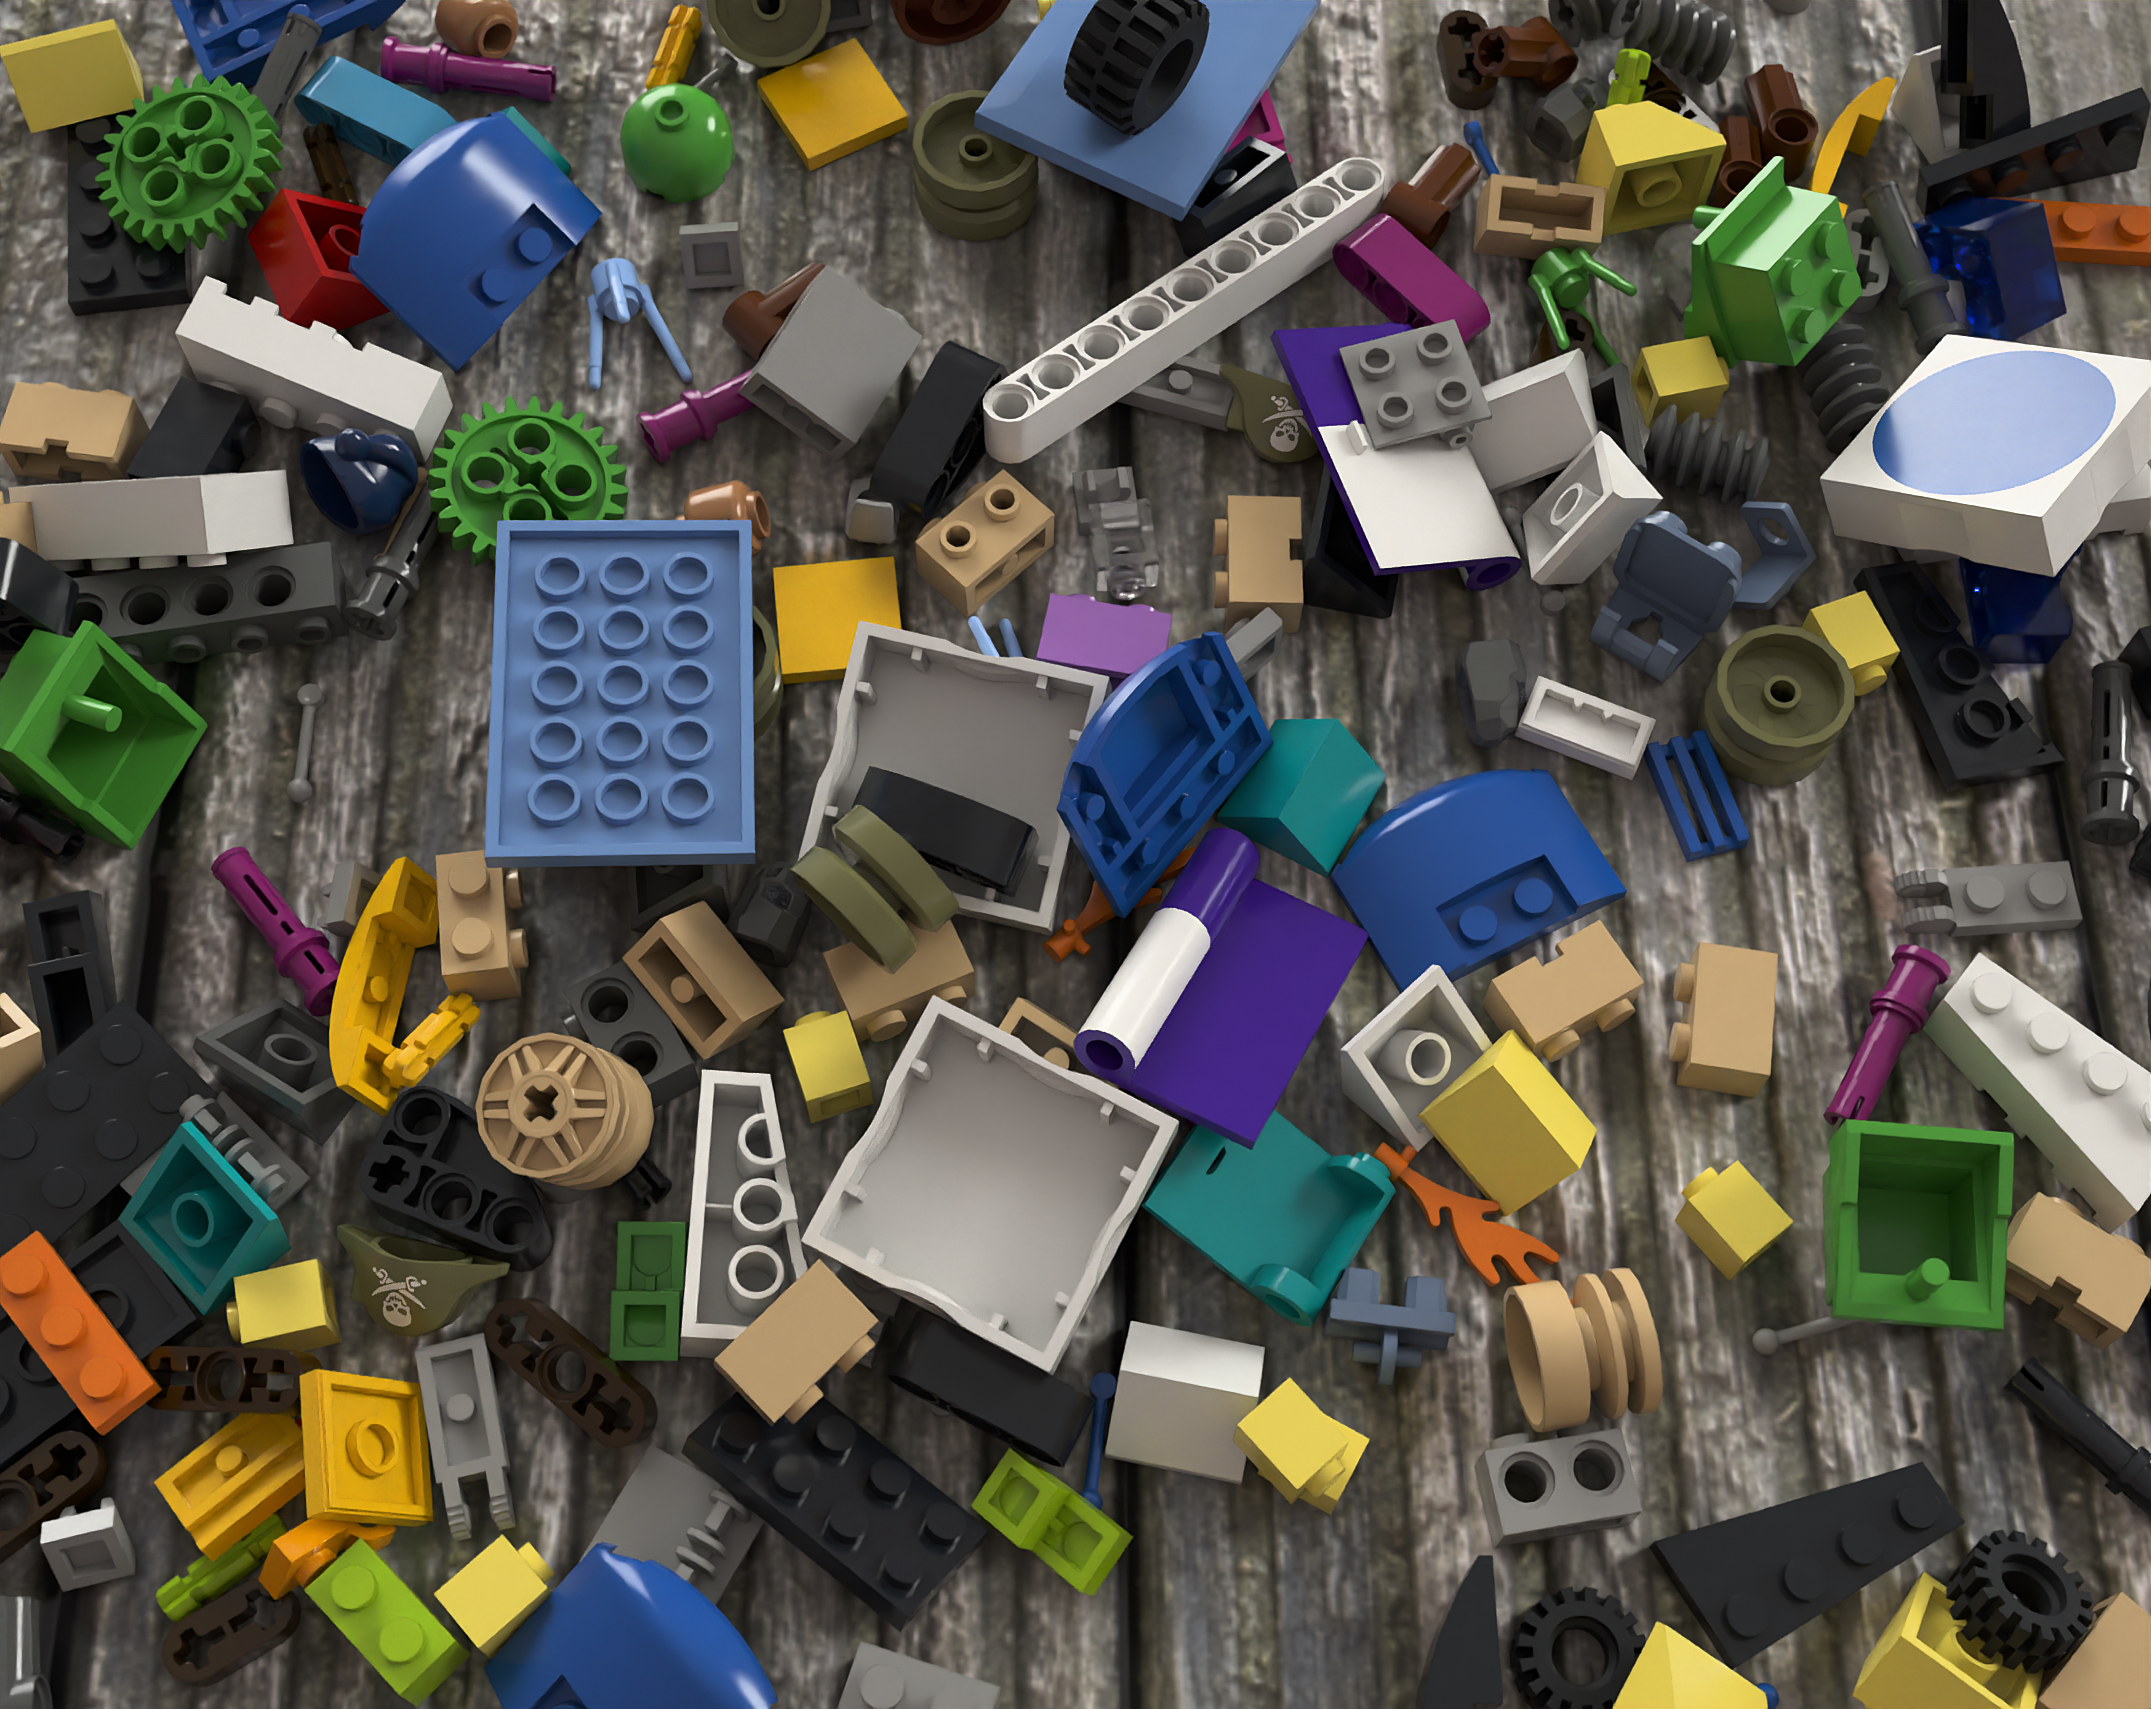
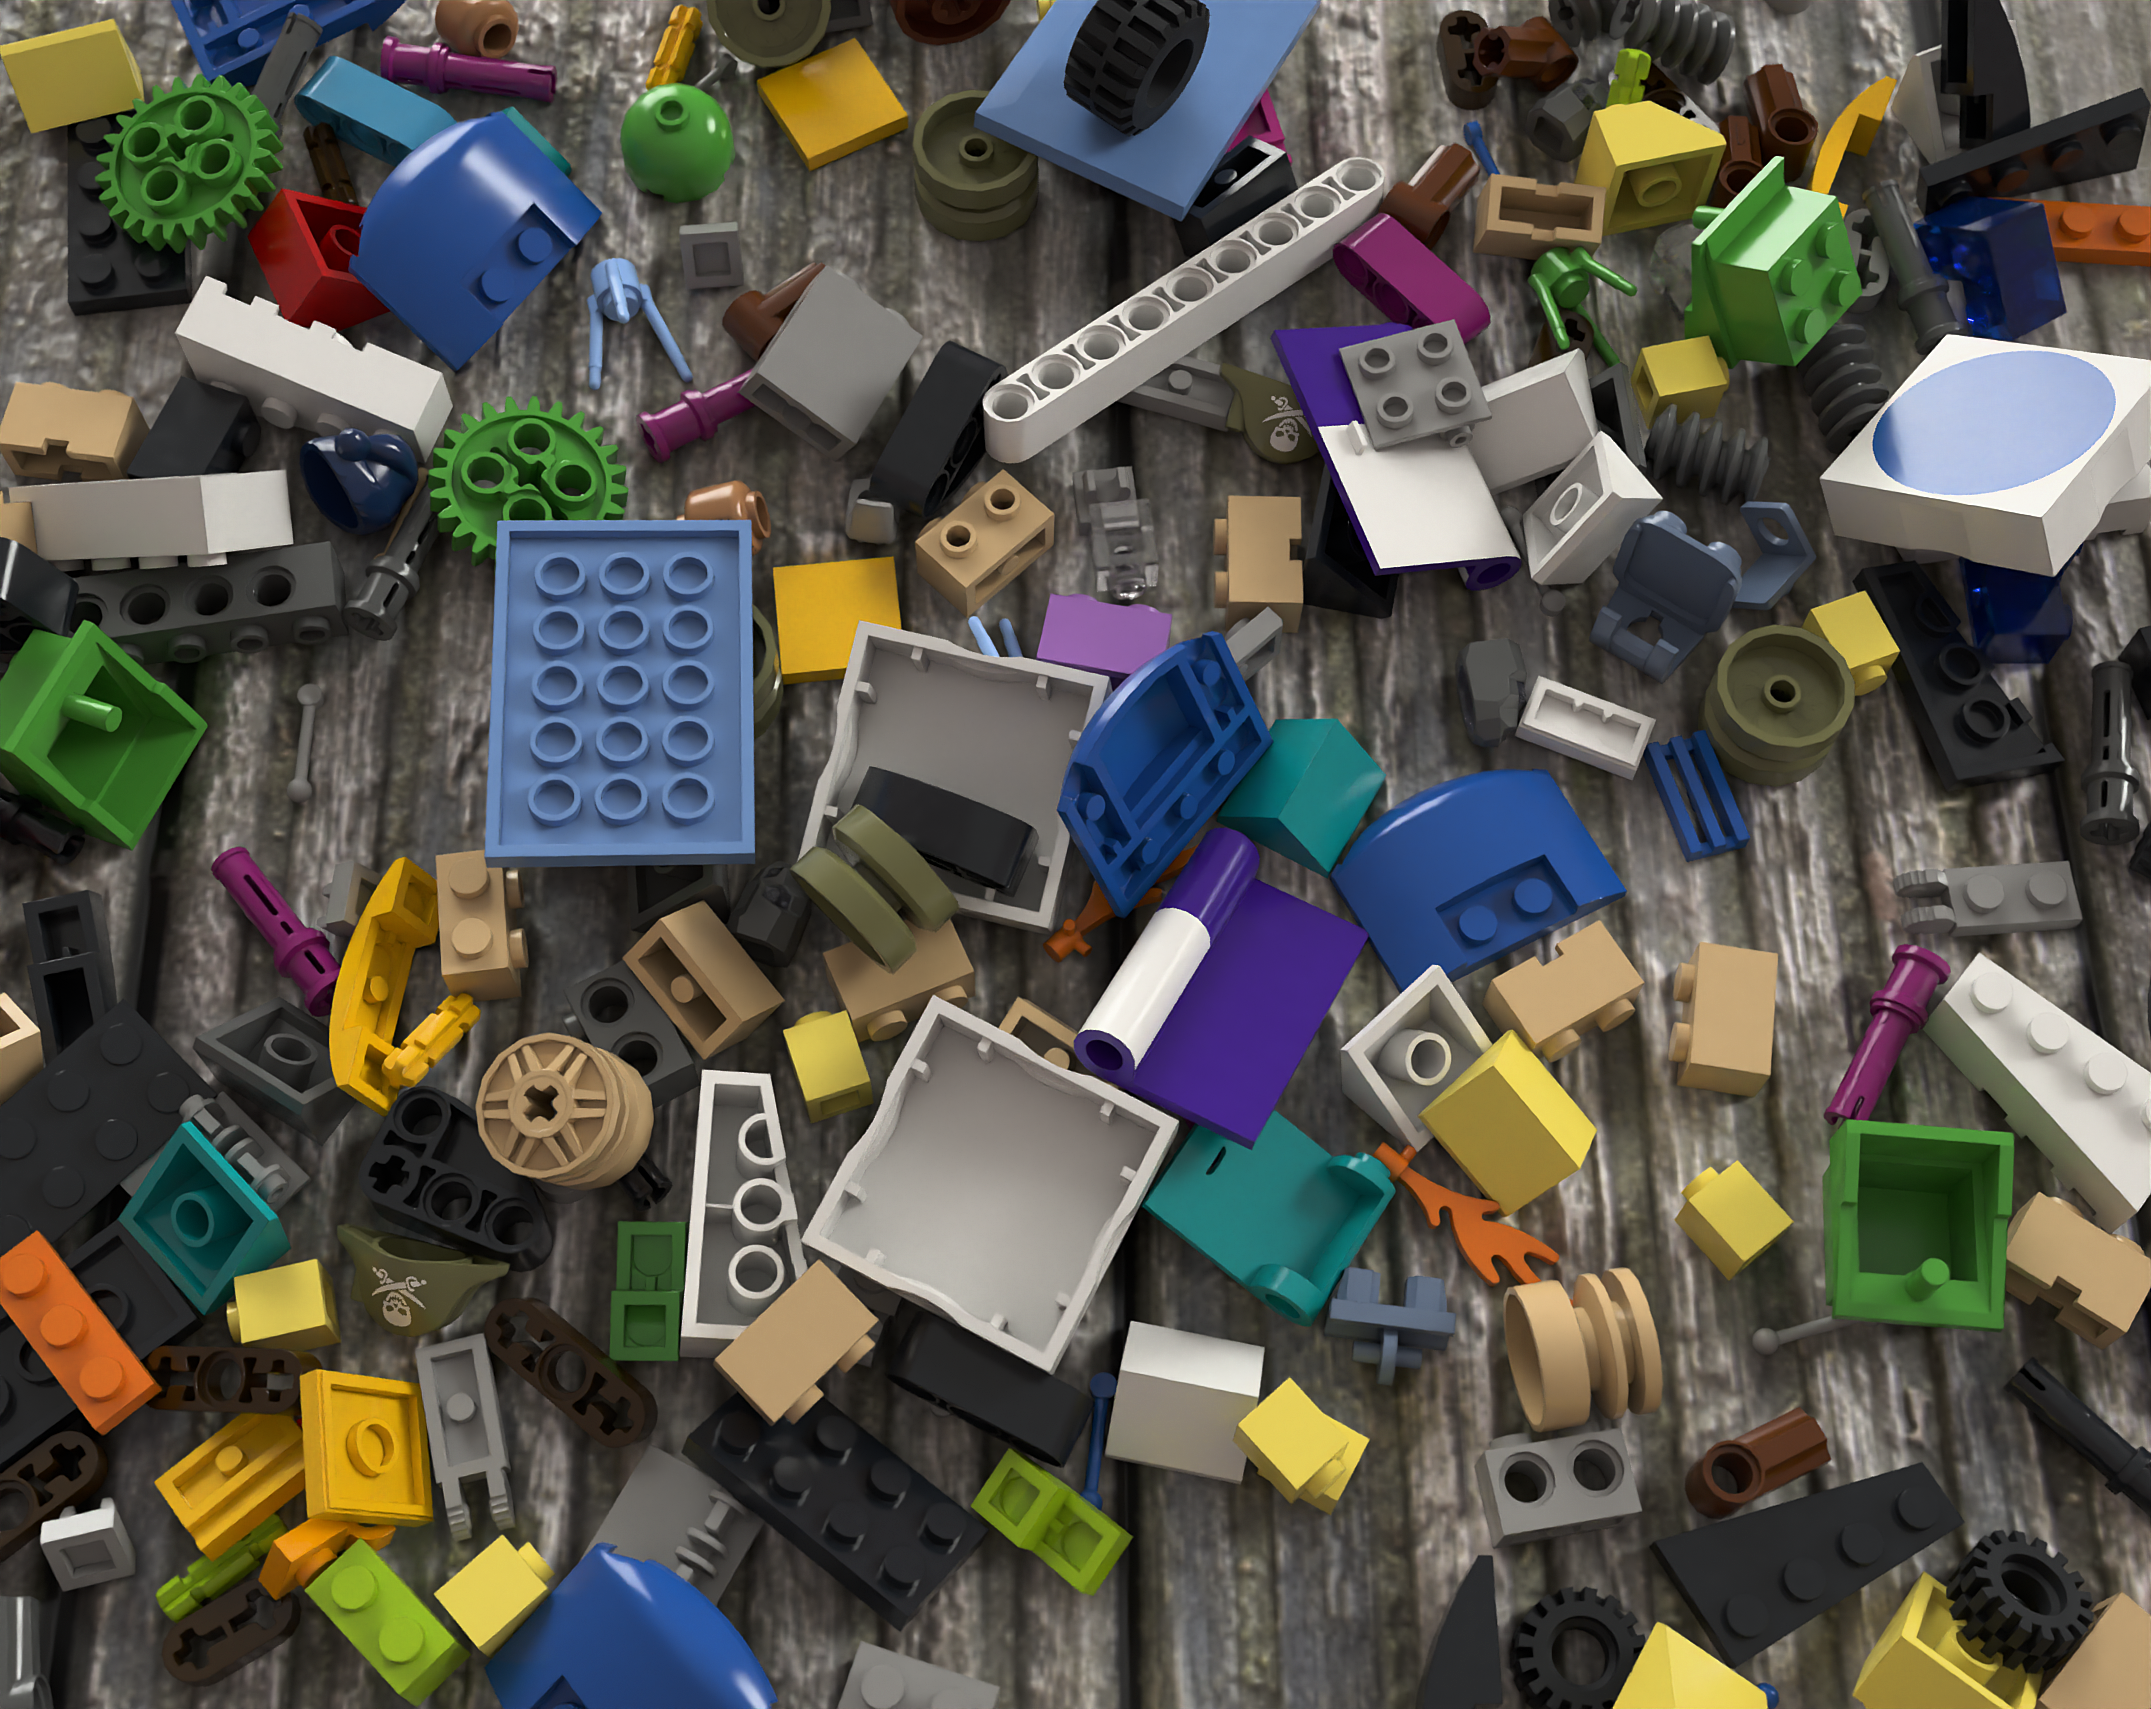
(1759, 1463): none -> reddish brown piece

